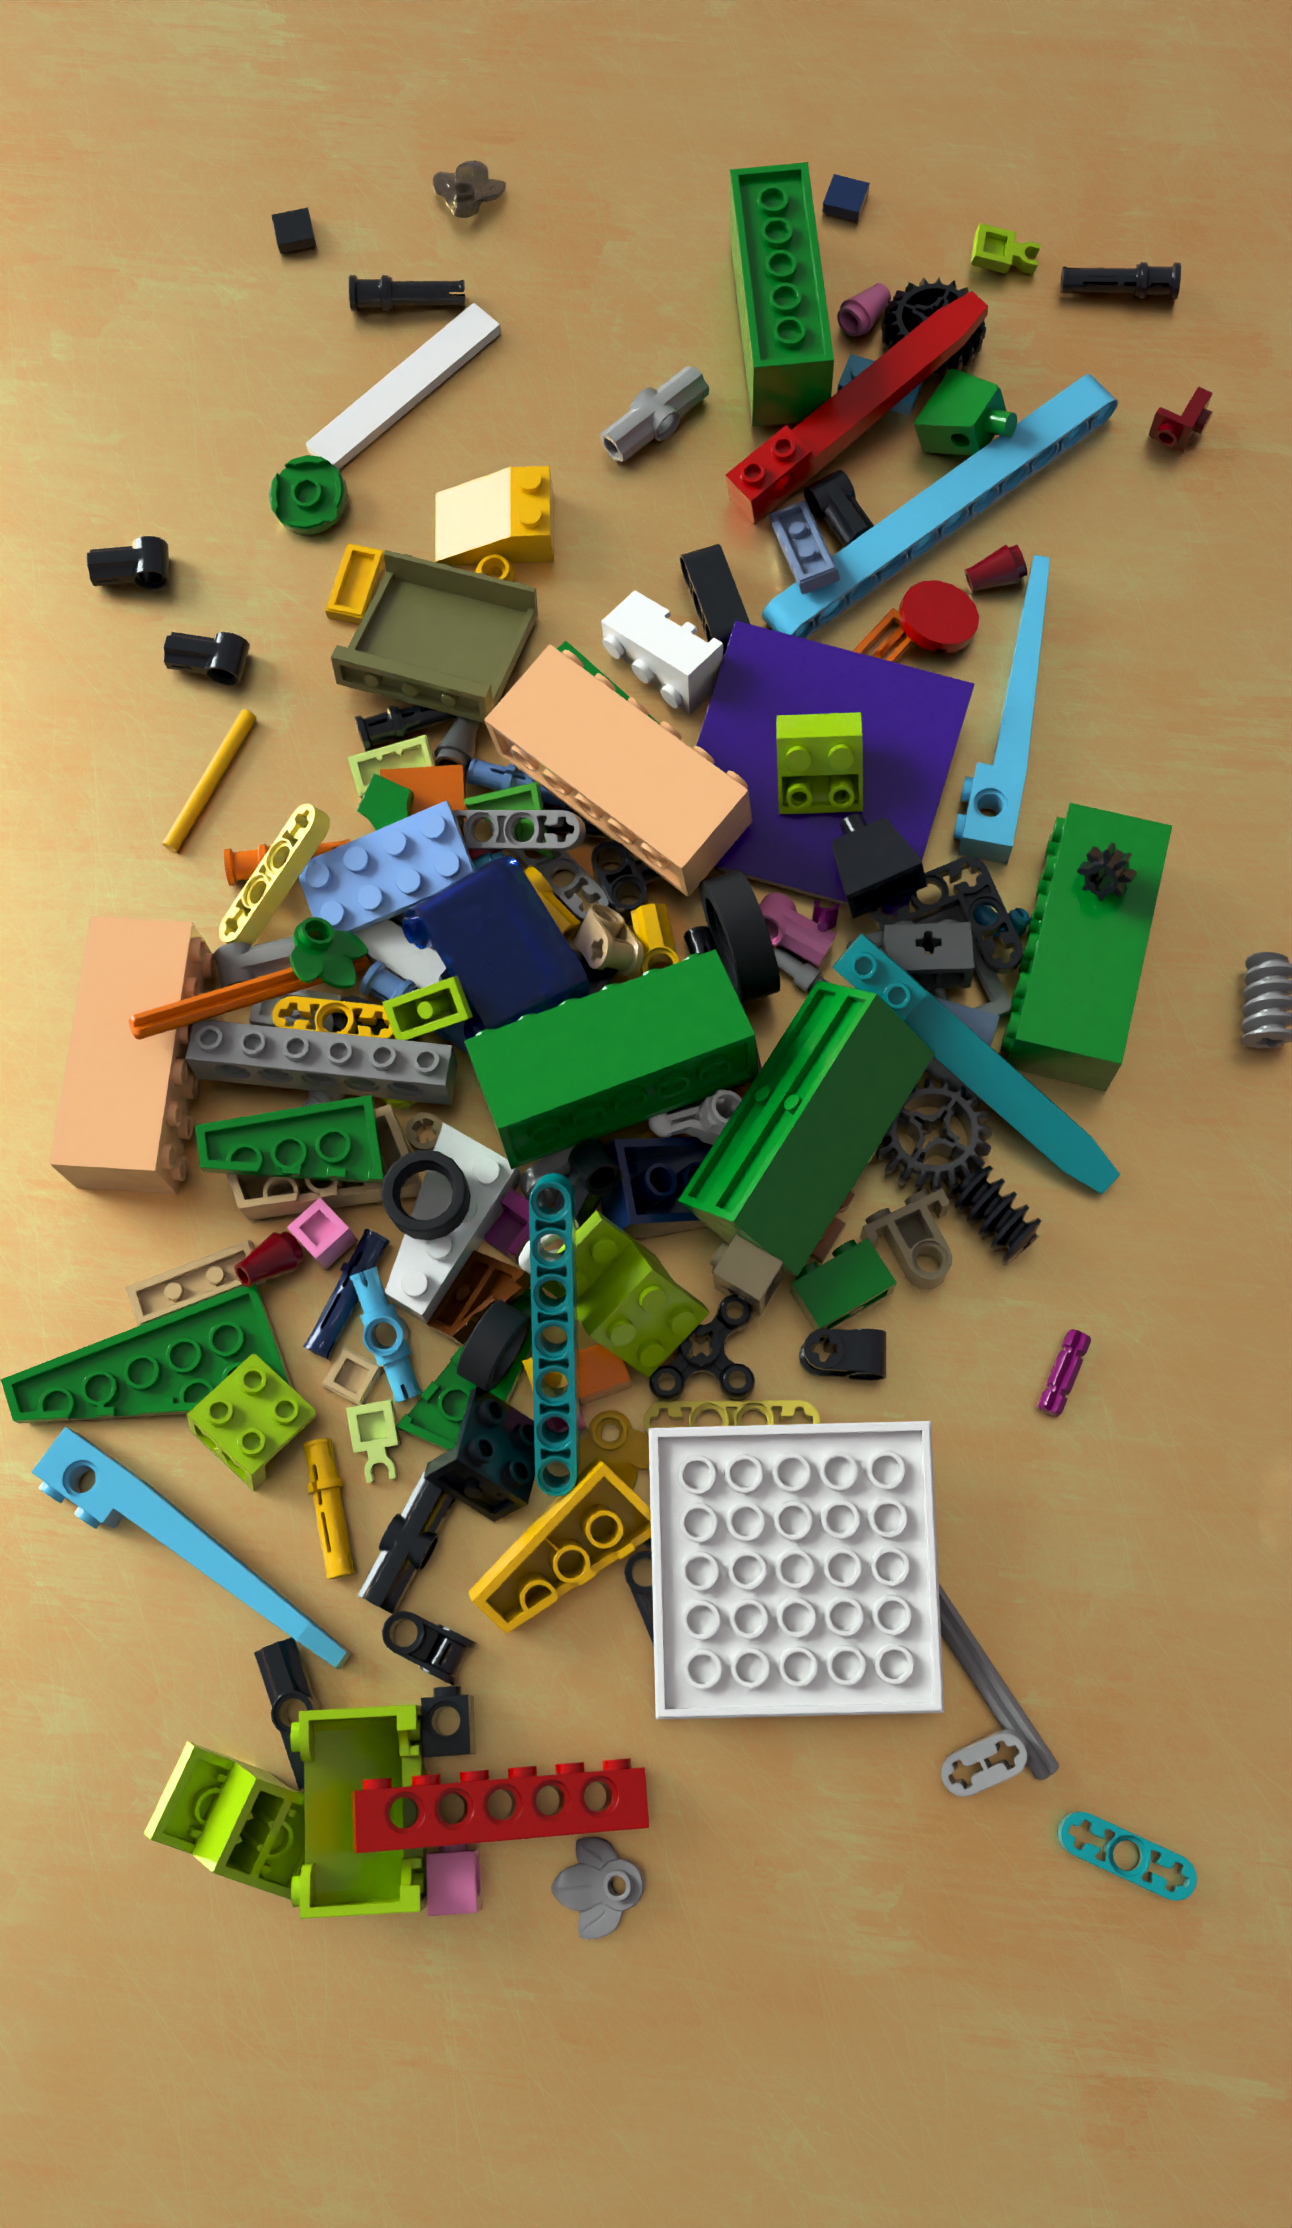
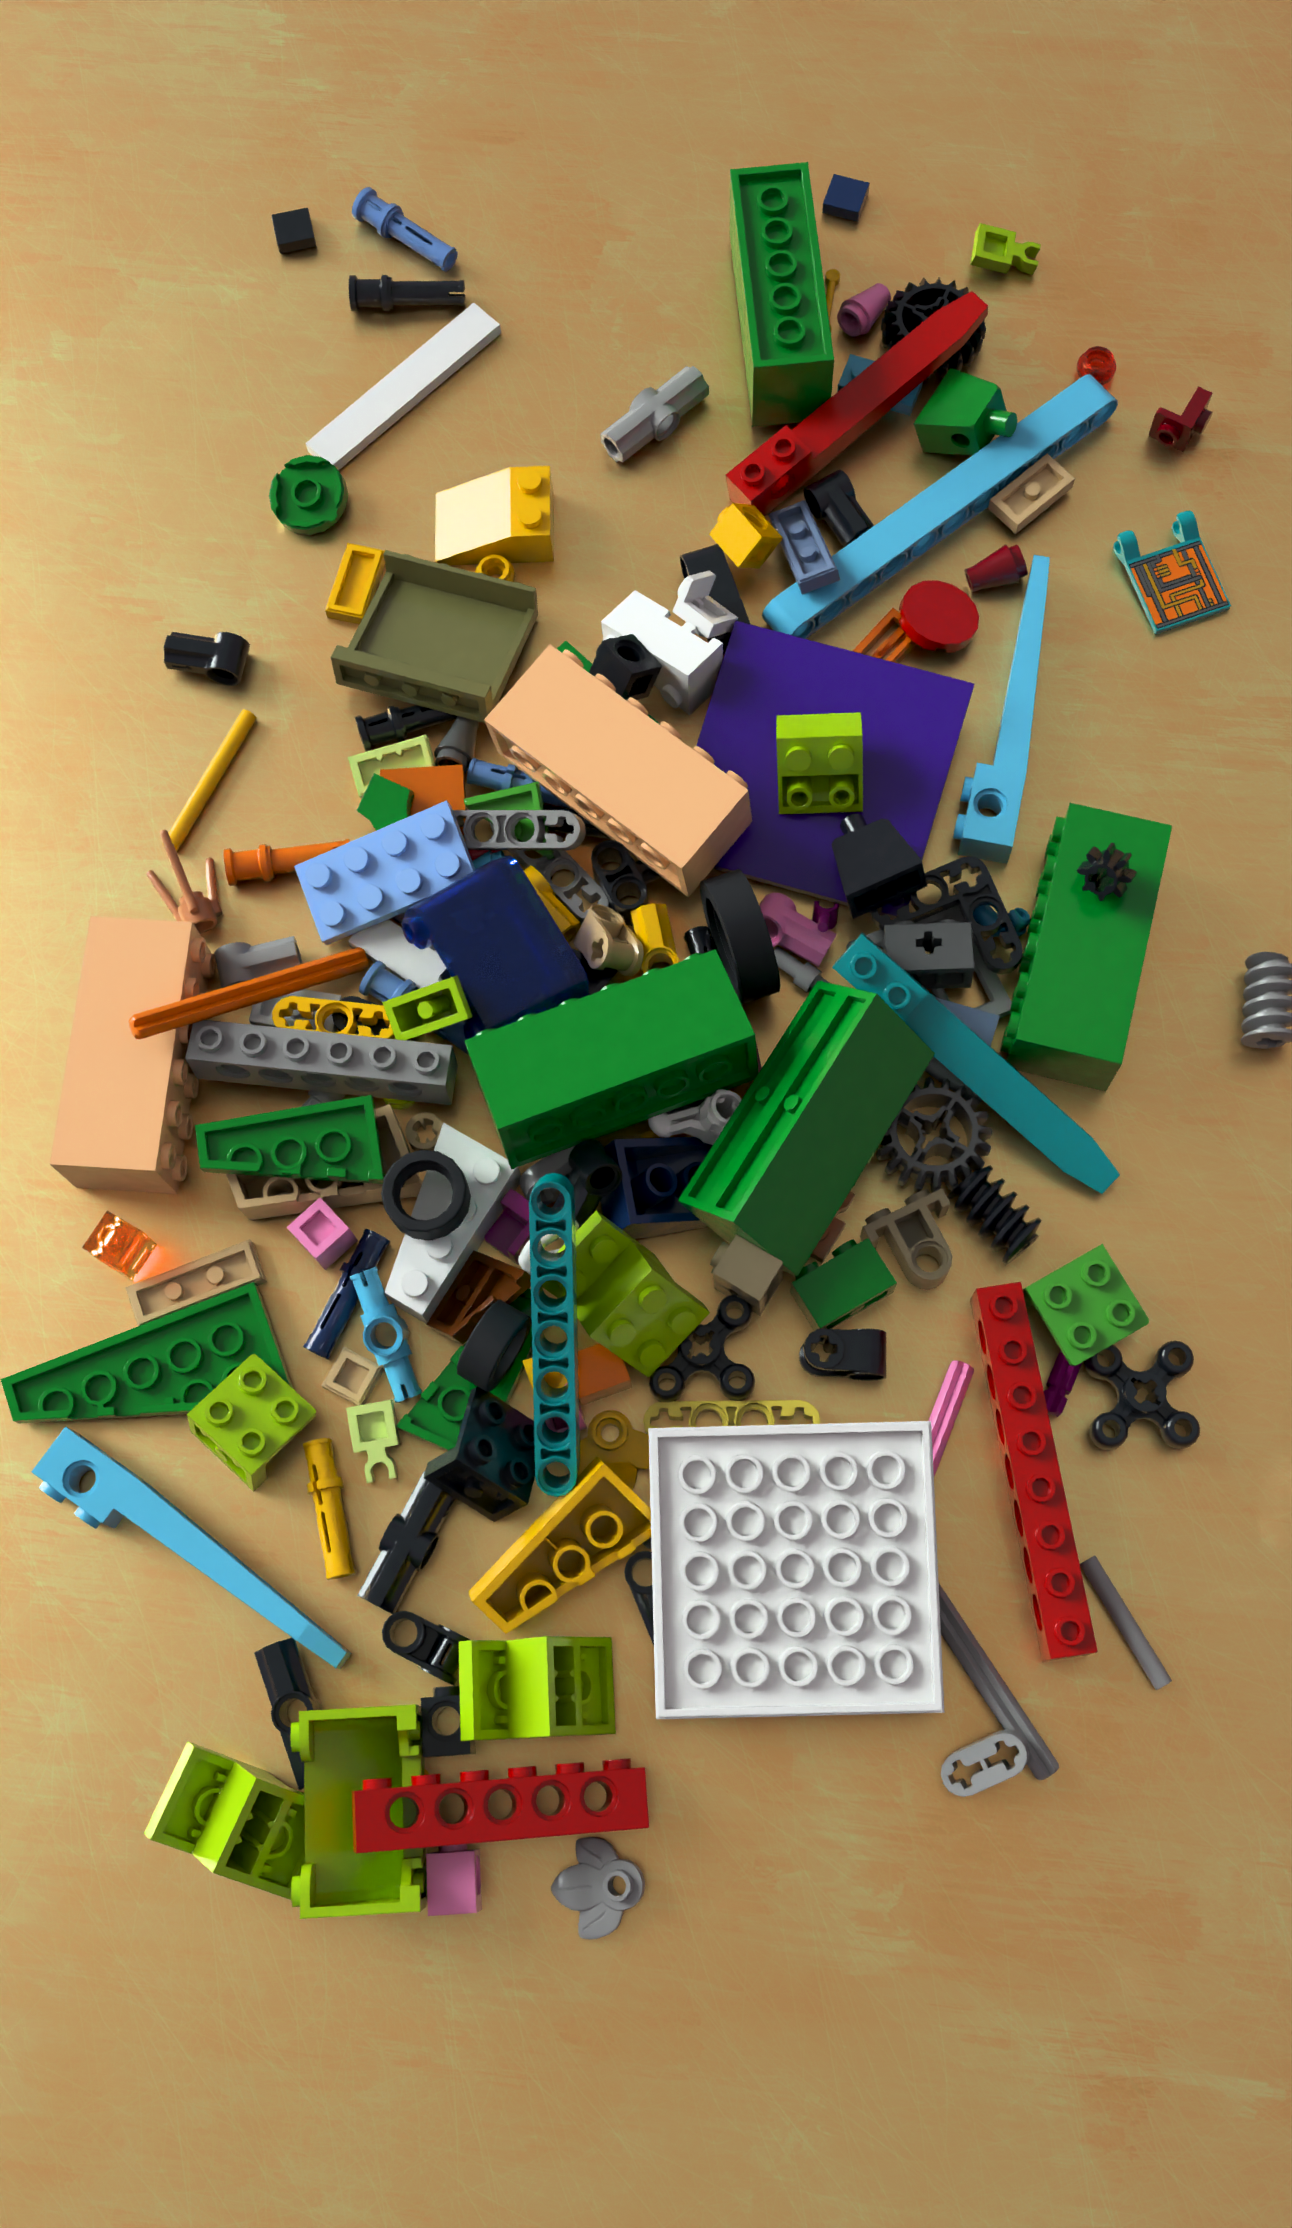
(119, 1245): none -> clear orange brick
(142, 563): black piece -> none
(193, 905): none -> nougat plant
(272, 1258): dark red cone -> none
(298, 840): light yellow beam -> none
(325, 953): green plate -> none
(391, 223): none -> medium blue pin
(467, 188): clear smoke plate -> none
(536, 1688): none -> lime bracket
(627, 666): none -> black brick
(700, 609): none -> white bracket
(745, 535): none -> yellow brick
(832, 279): none -> yellow hinge
(948, 1406): none -> bright pink axle
(1031, 493): none -> tan plate
(1032, 1473): none -> red brick
(1086, 1305): none -> bright green bracket
(1099, 358): none -> clear red plate
(1125, 1623): none -> light grey bar
(1140, 280): black pin -> none
(1154, 1407): none -> black gear
(1164, 1858): teal beam -> none
(1174, 582): none -> flag

